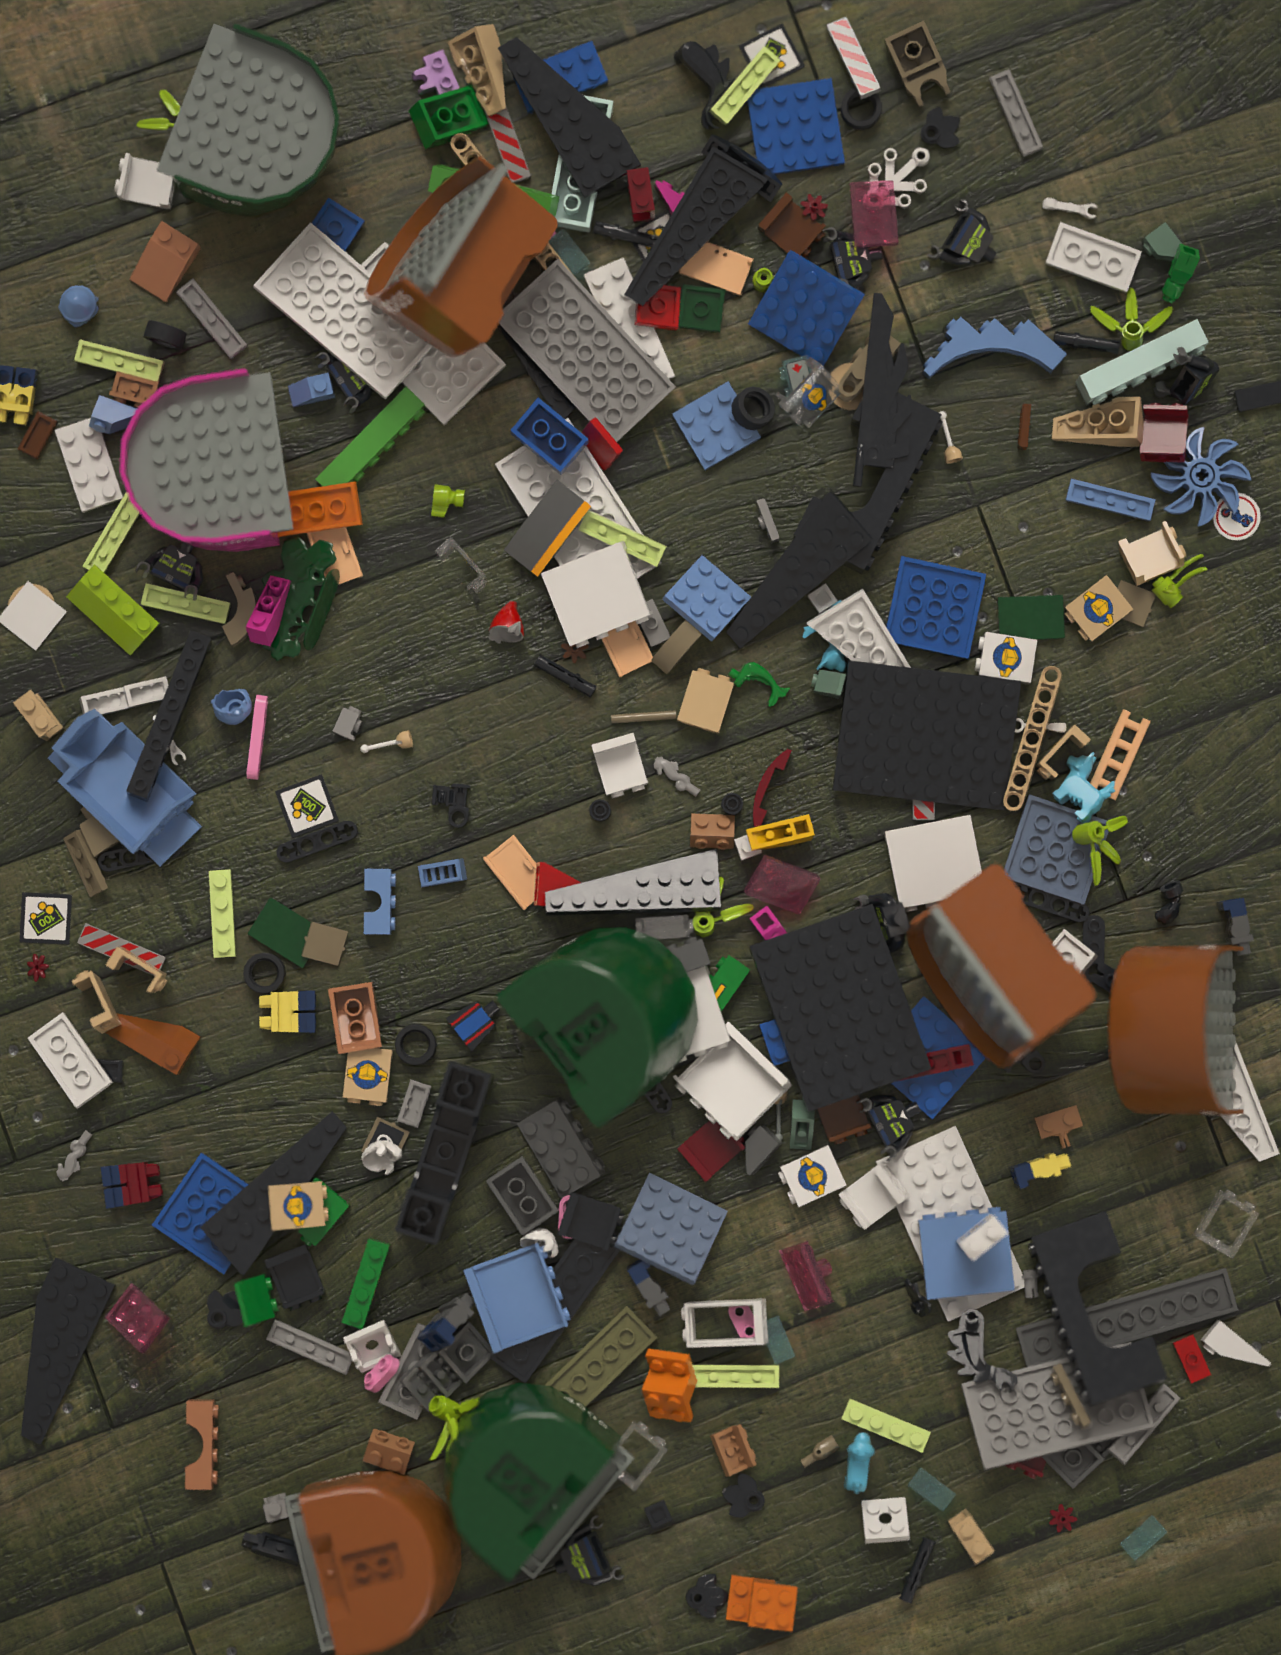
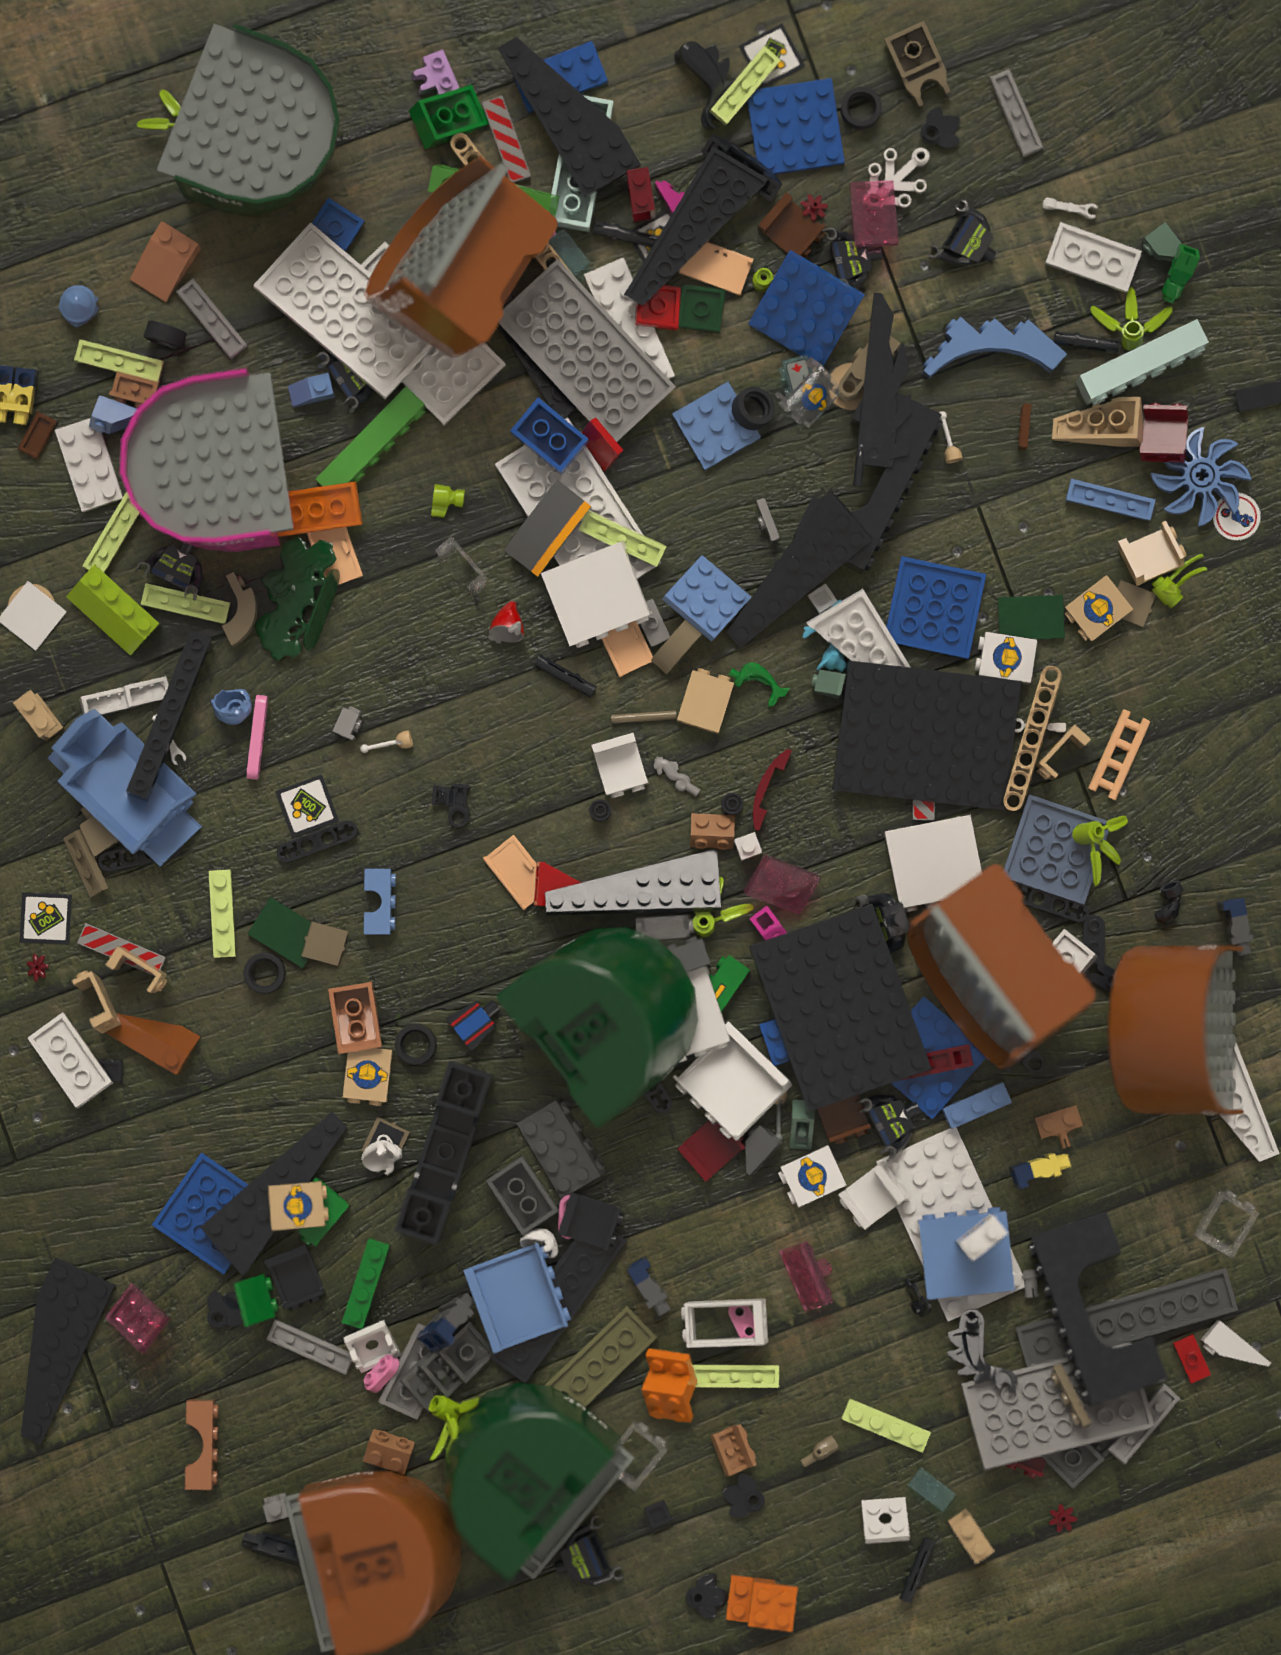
(71, 1163): light grey animal -> none
(137, 1183): dark red hips -> none
(143, 183): white panel -> none
(268, 611): dark pink slope -> none
(282, 1011): light yellow hips -> none
(414, 1103): light grey plate -> none
(460, 869): medium blue slope -> none
(481, 61): tan wedge -> none
(575, 653): reddish brown plant -> none
(671, 1228): sand blue plate -> none
(778, 1341): clear light blue plate -> none
(781, 833): yellow slope -> none
(853, 58): tile -> none
(858, 1463): medium azure animal -> none
(976, 1105): none -> medium blue arch
(1080, 791): medium azure animal -> none
(1143, 1537): clear light blue plate -> none
(1192, 380): black torso -> none

